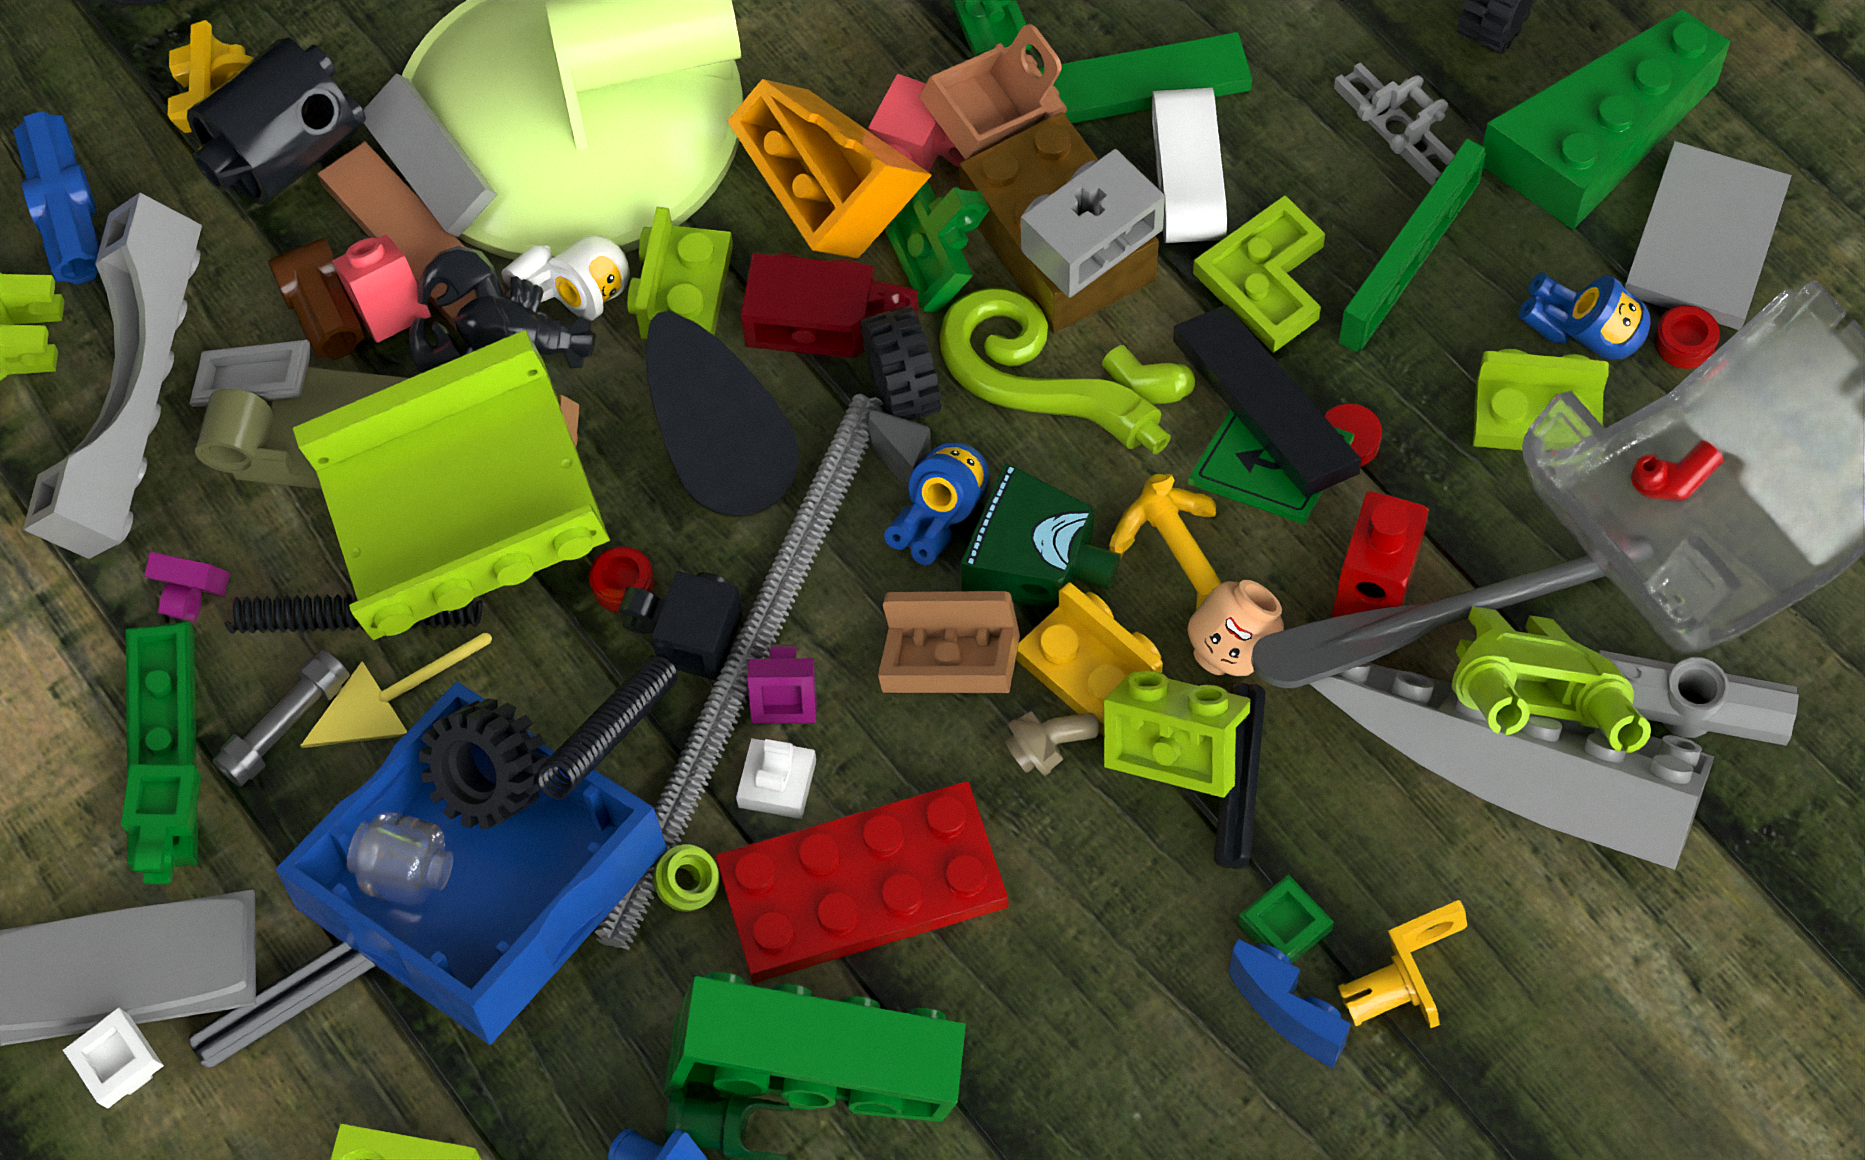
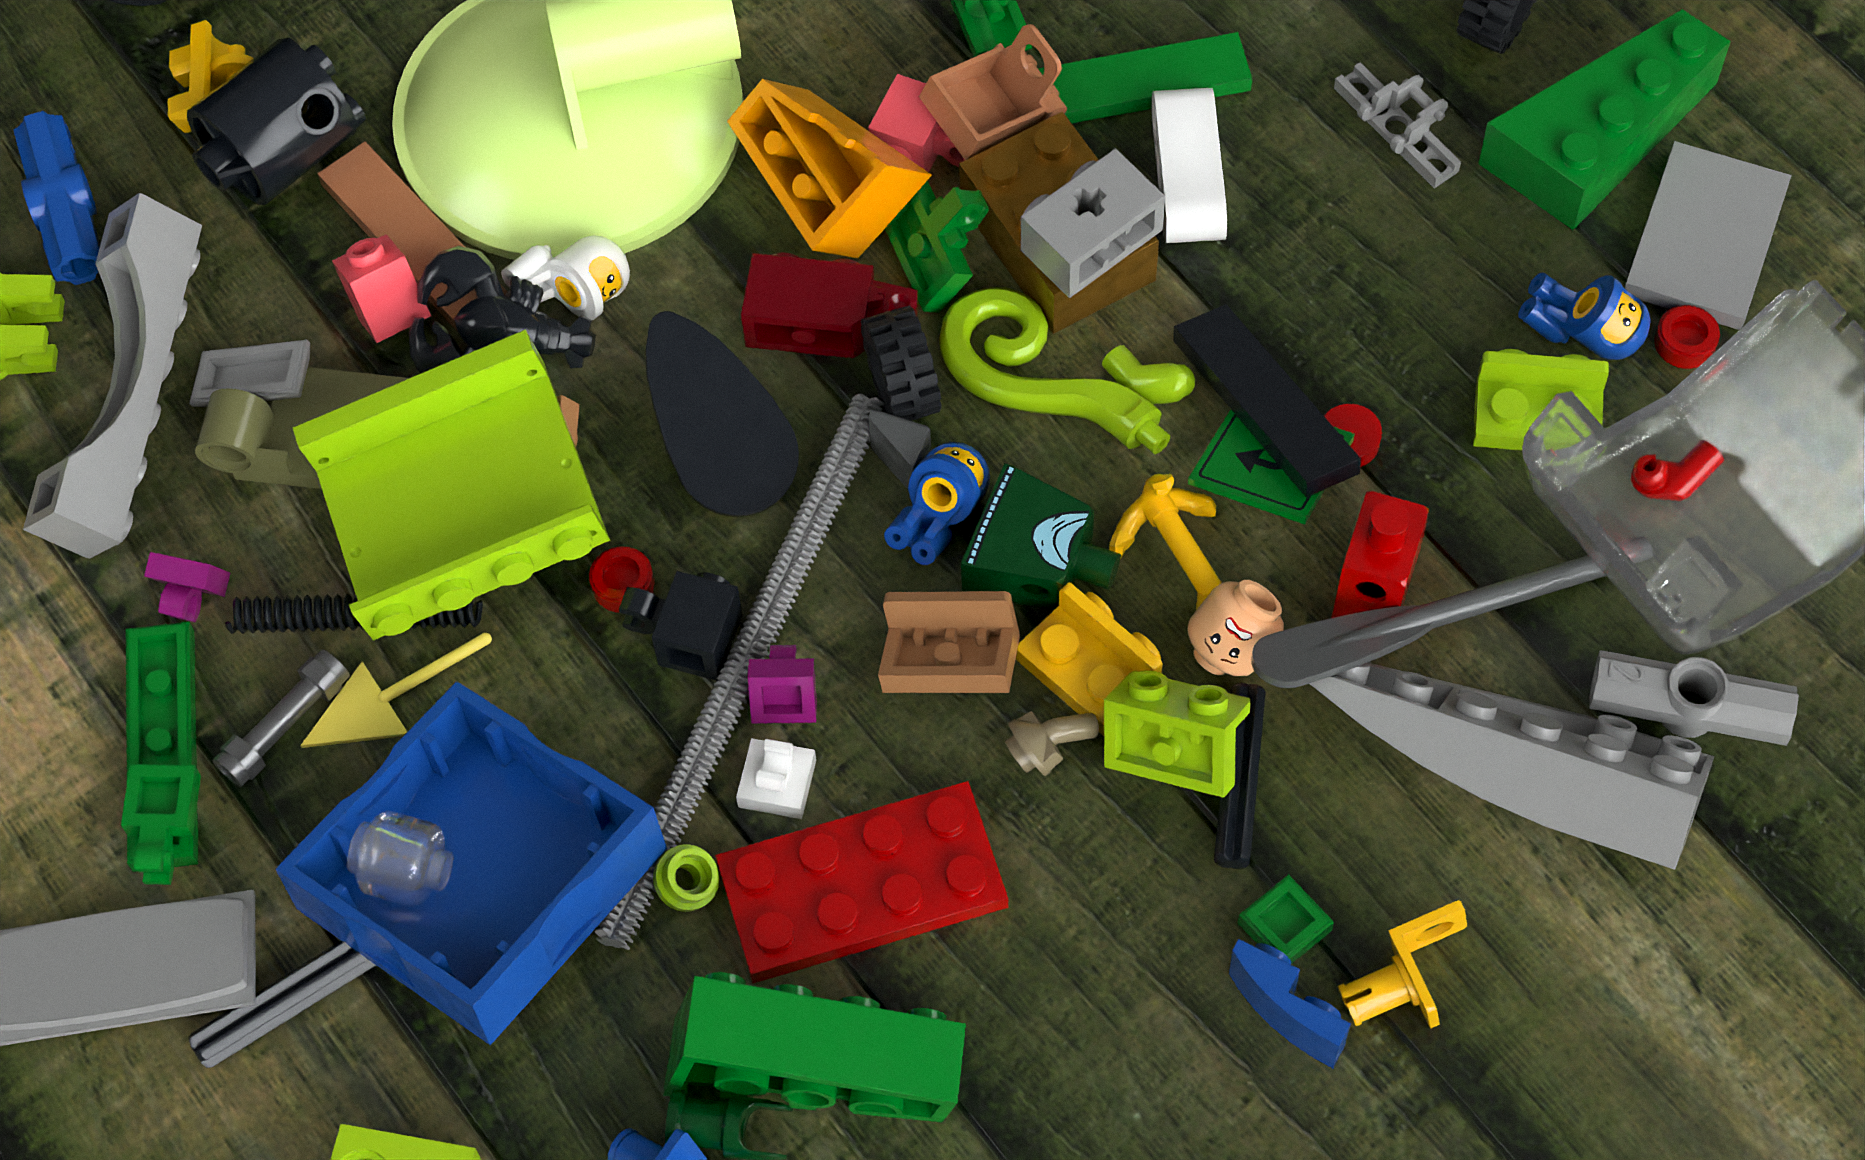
(113, 1058): white tile -> none
(317, 295): reddish brown piece -> none
(428, 155): light grey tile -> none
(457, 775): black tyre -> none
(611, 724): black piece -> none
(680, 273): lime bracket -> none
(1252, 269): lime plate -> none
(1412, 246): green tile -> none
(1544, 675): lime connector -> none

